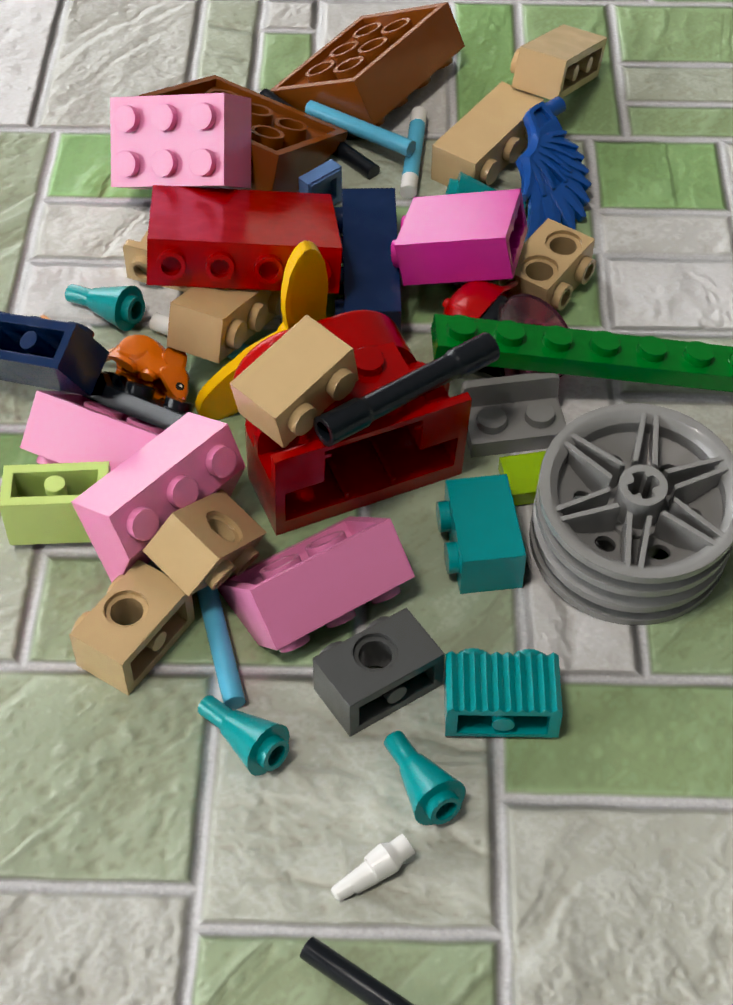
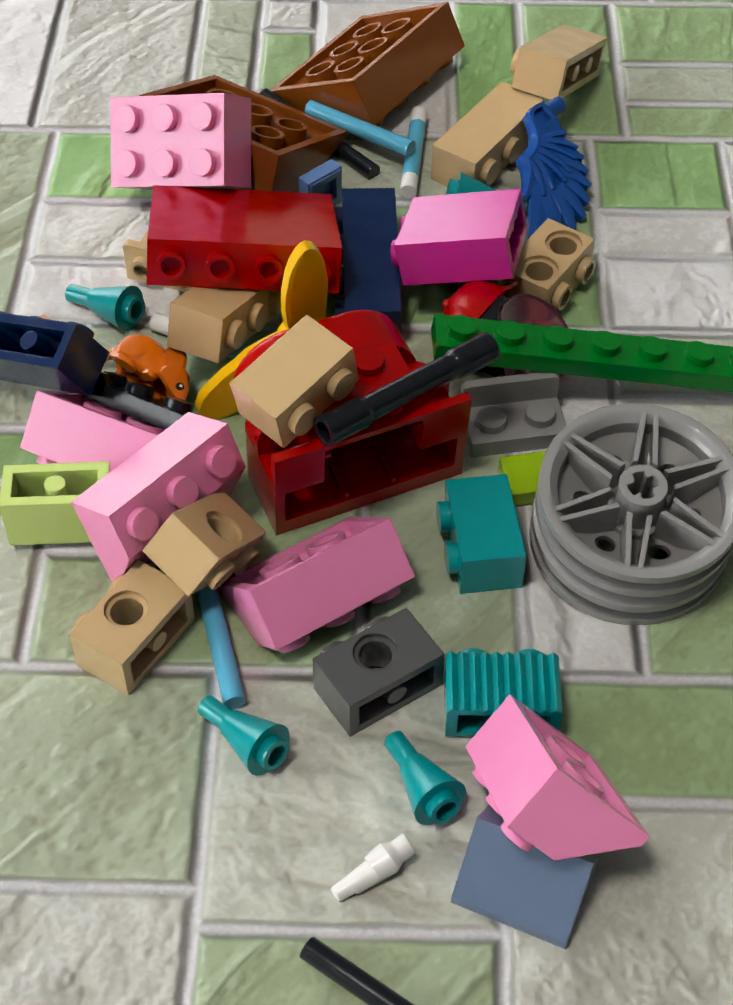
(522, 886): none -> sand blue slope
(549, 787): none -> bright pink slope

